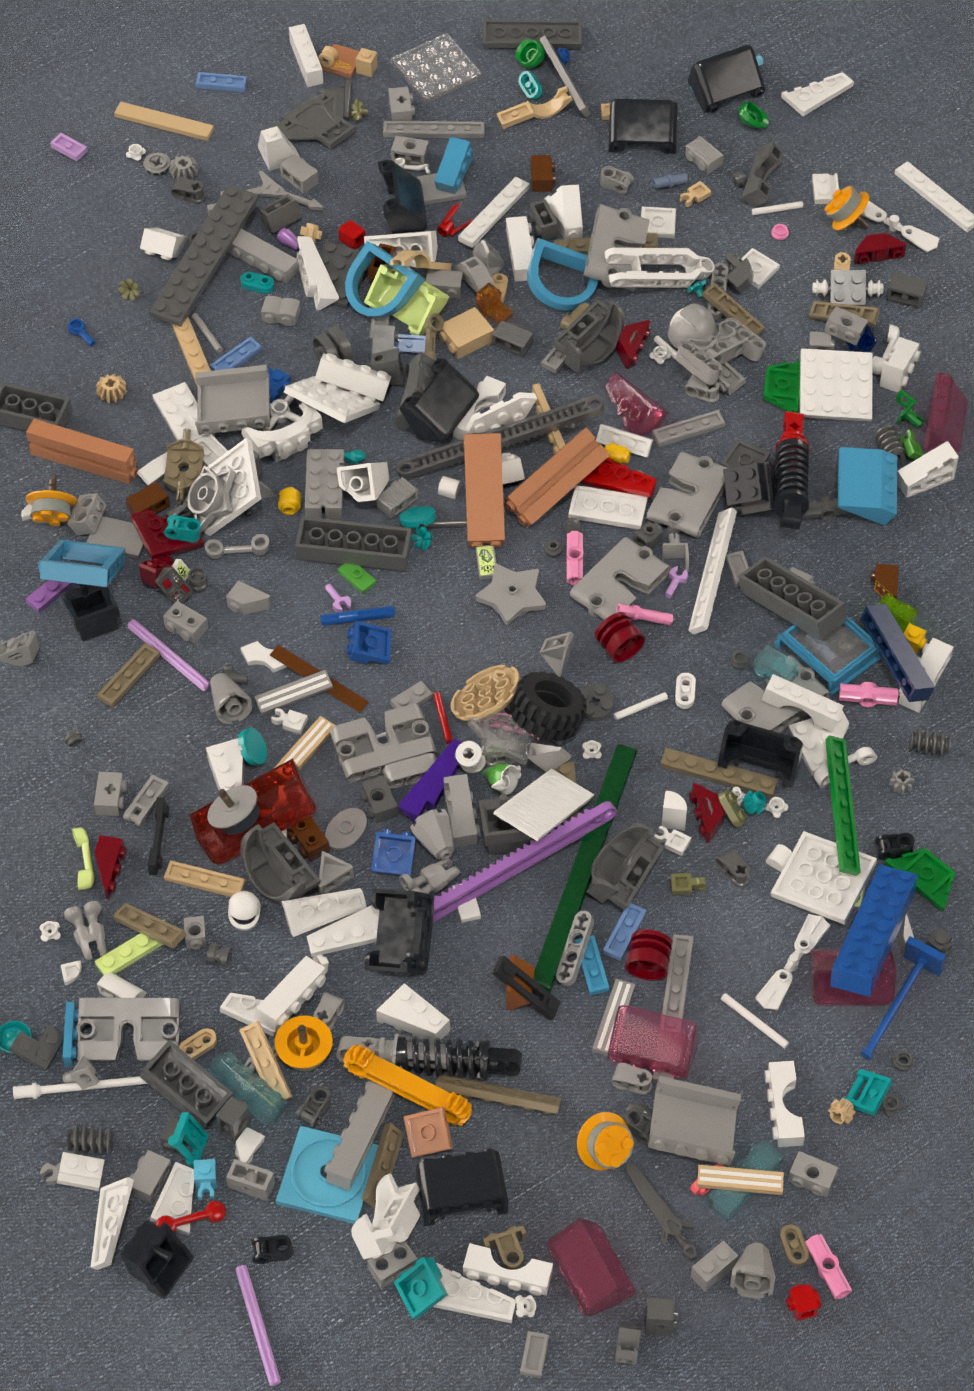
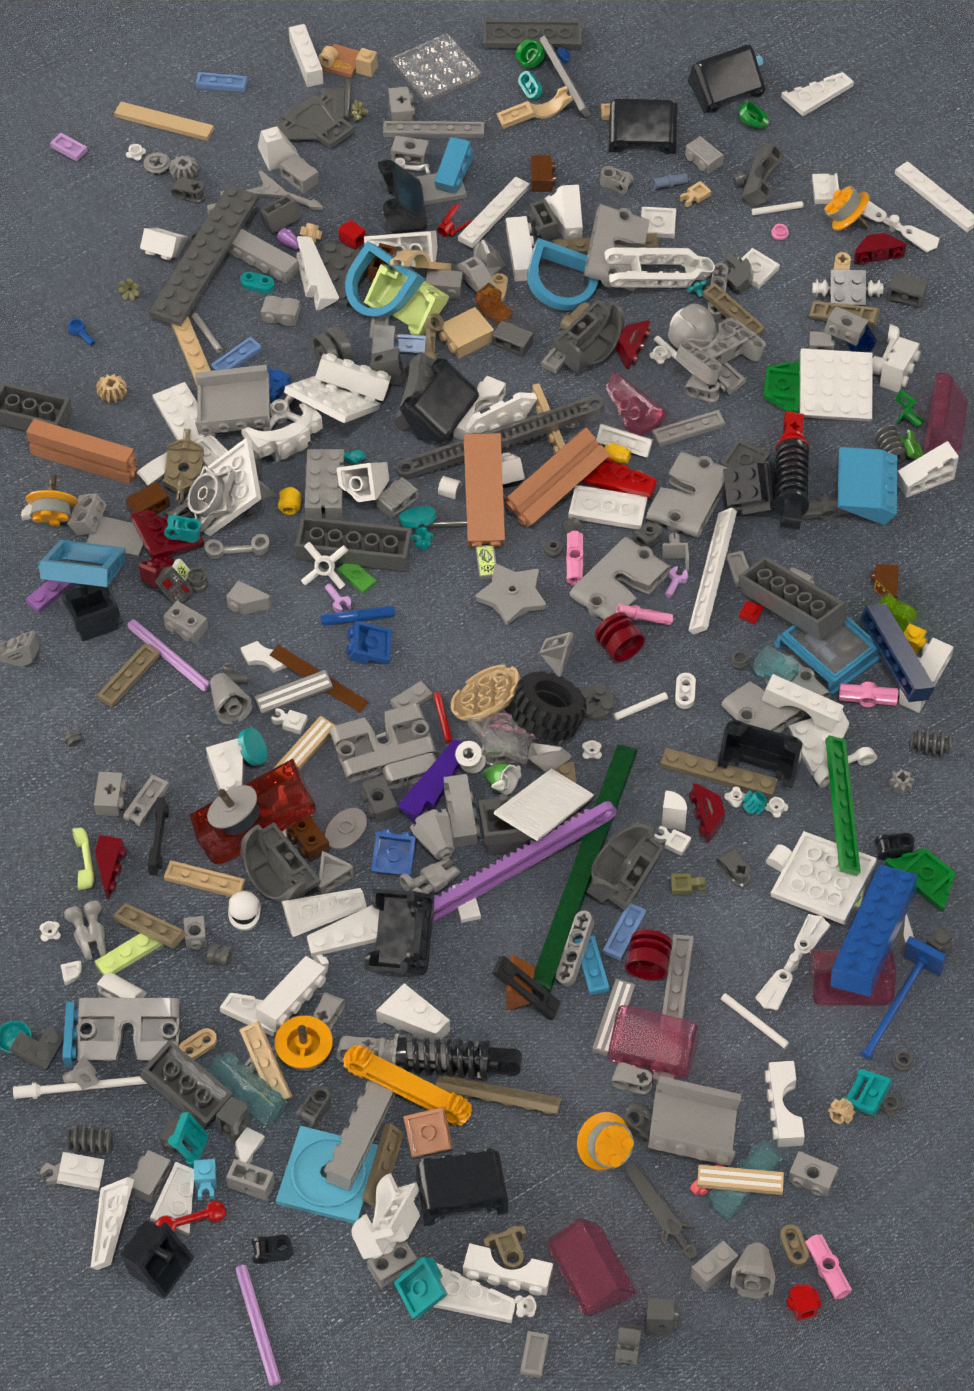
(319, 570): none -> white bar
(731, 807): olive plate -> none
(751, 612): none -> red plate

